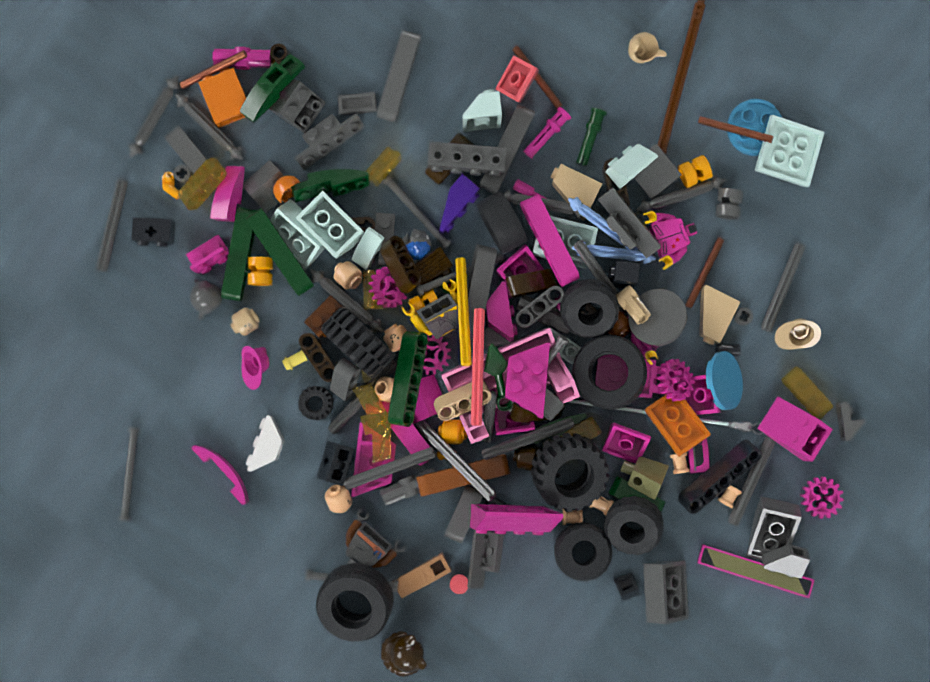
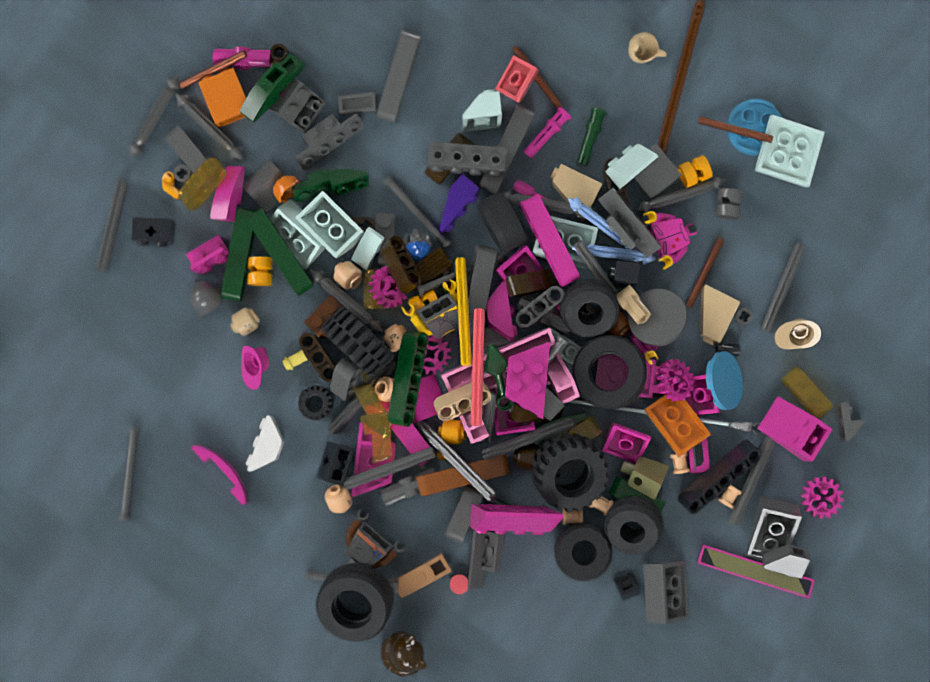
(383, 165): clear yellow bracket -> none

